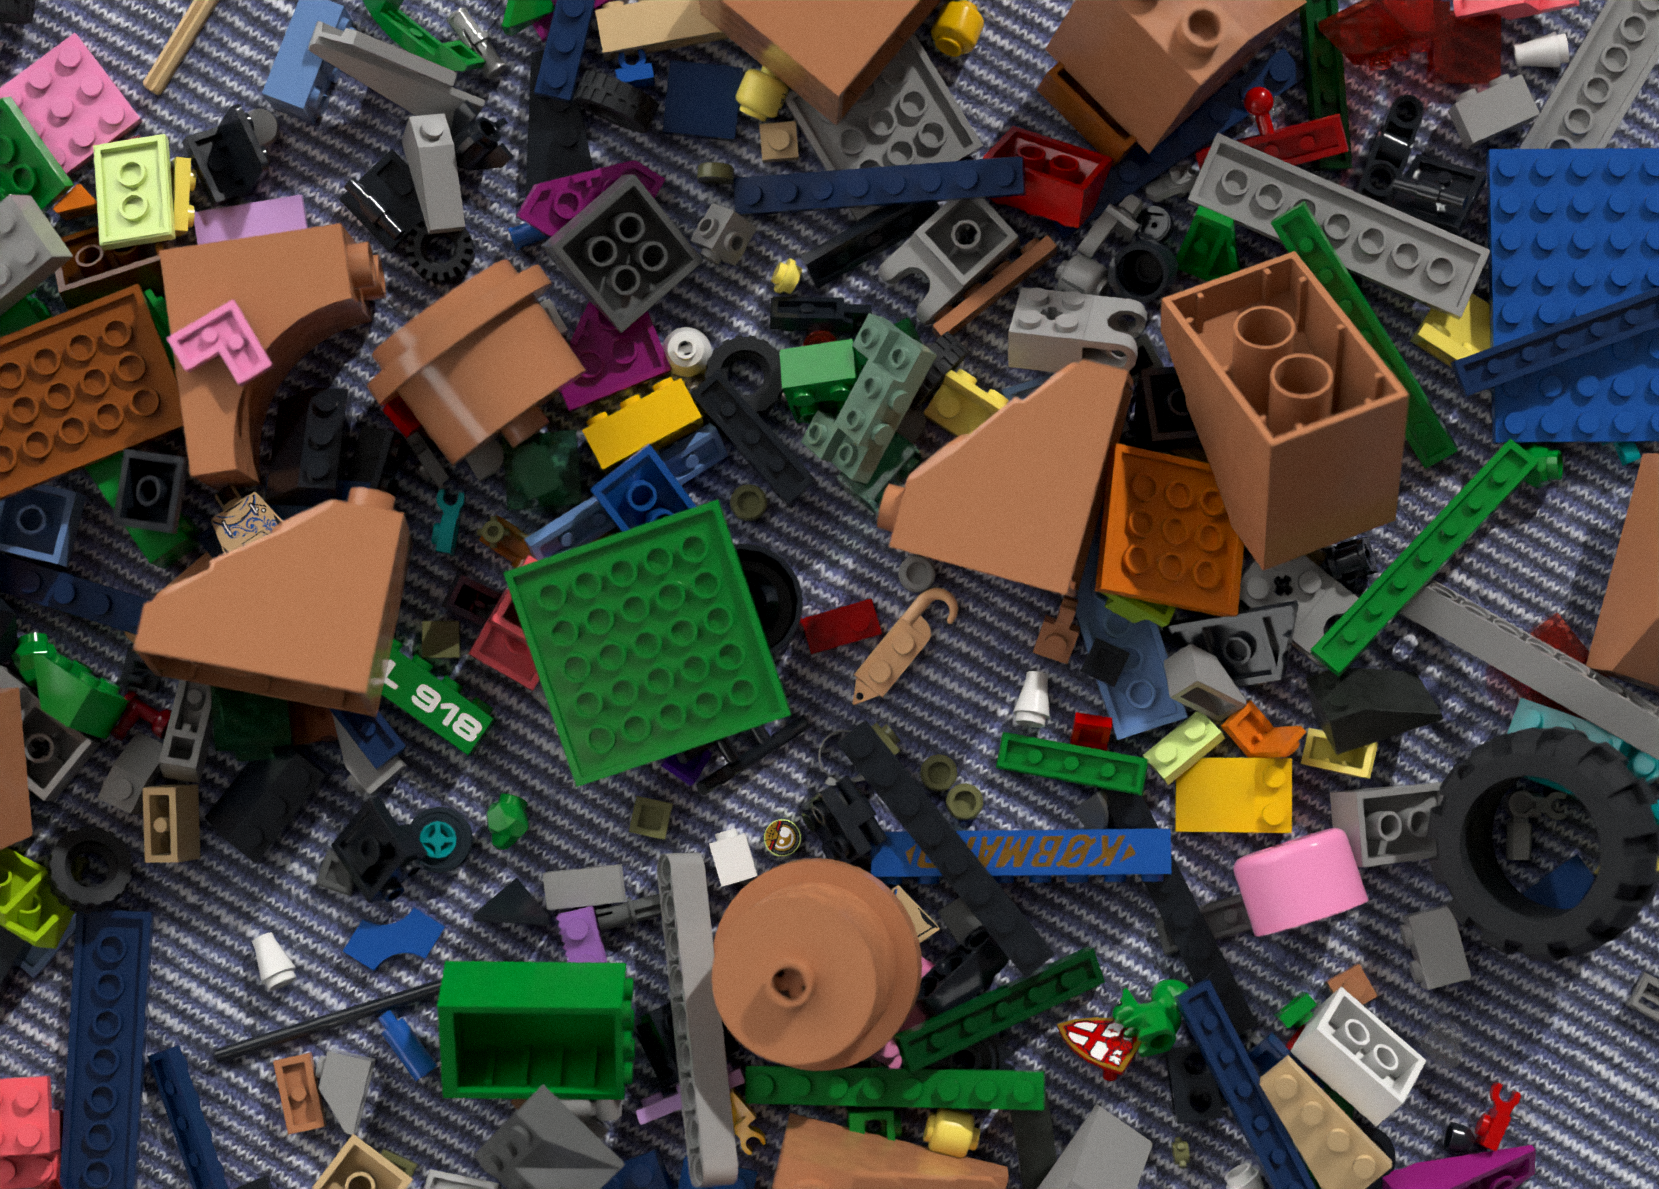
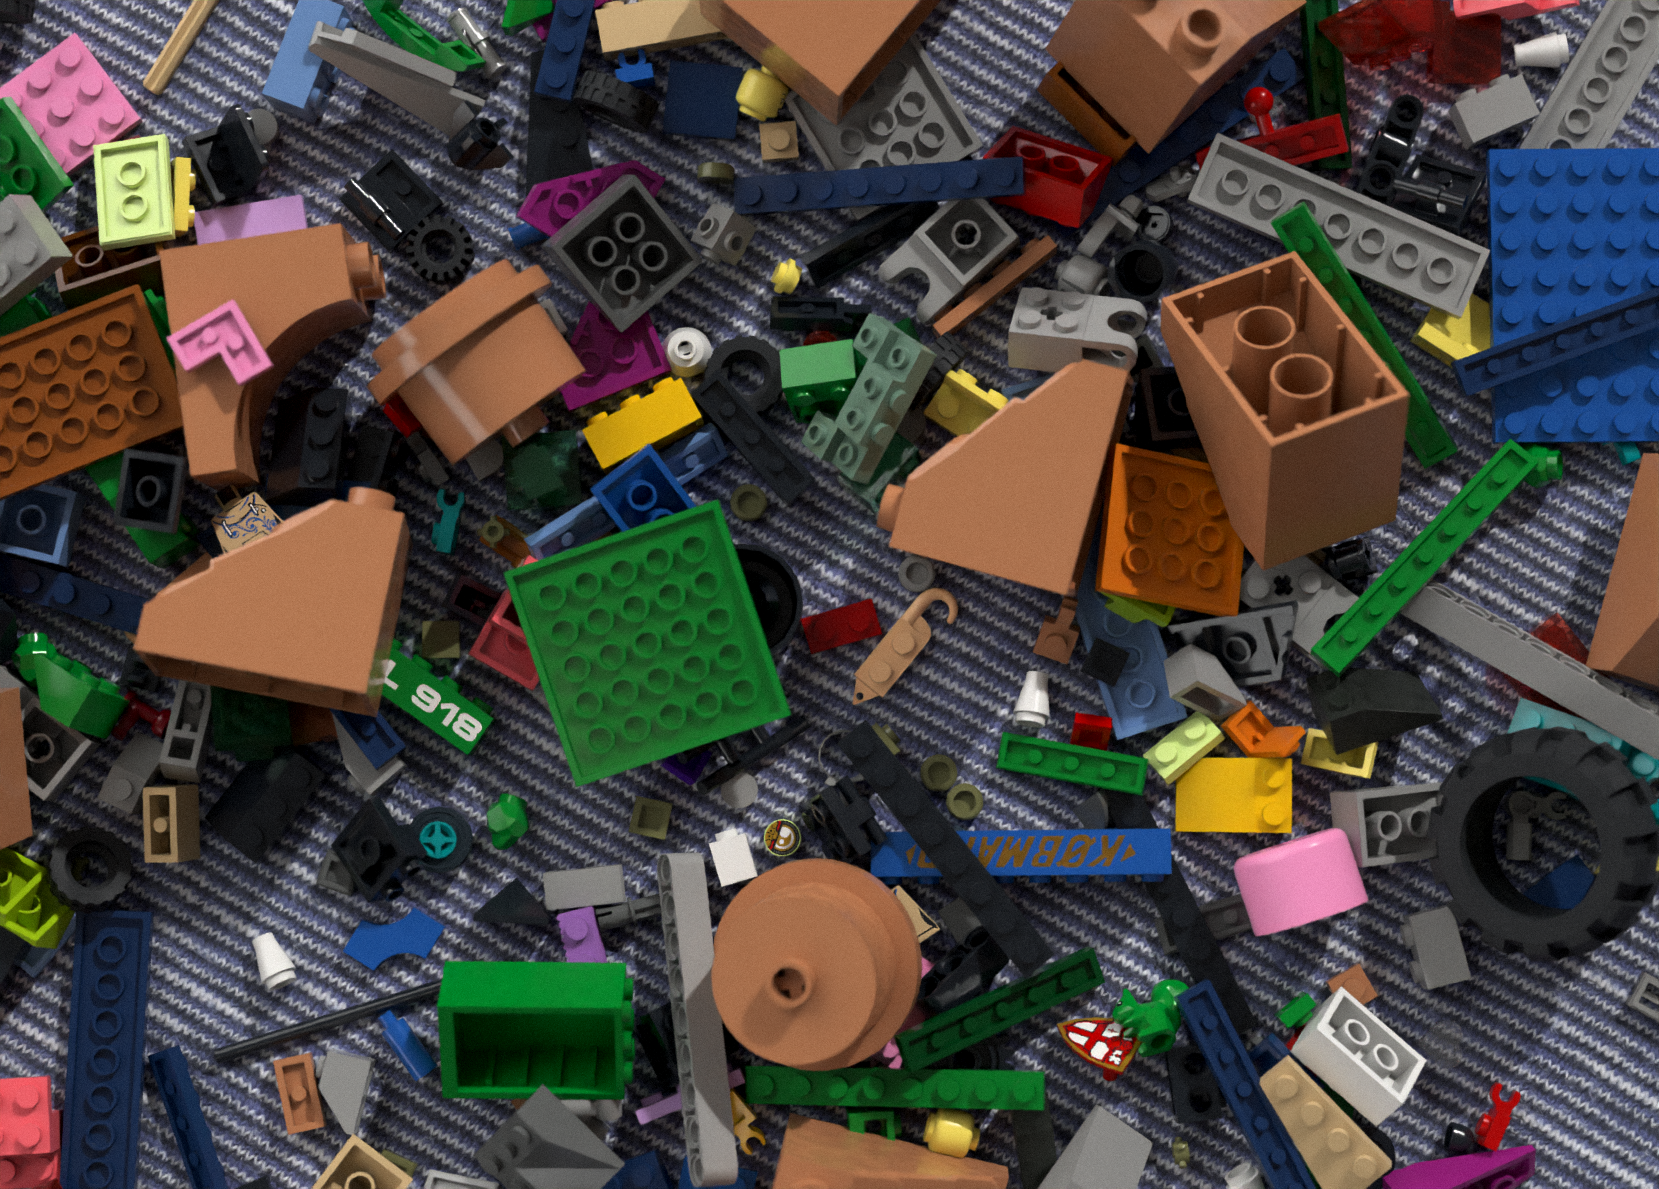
(76, 204): orange slope -> none
(434, 172): light grey slope -> none
(740, 791): none -> light grey tile
(957, 28): yellow head -> none
(1209, 246): green wing -> none

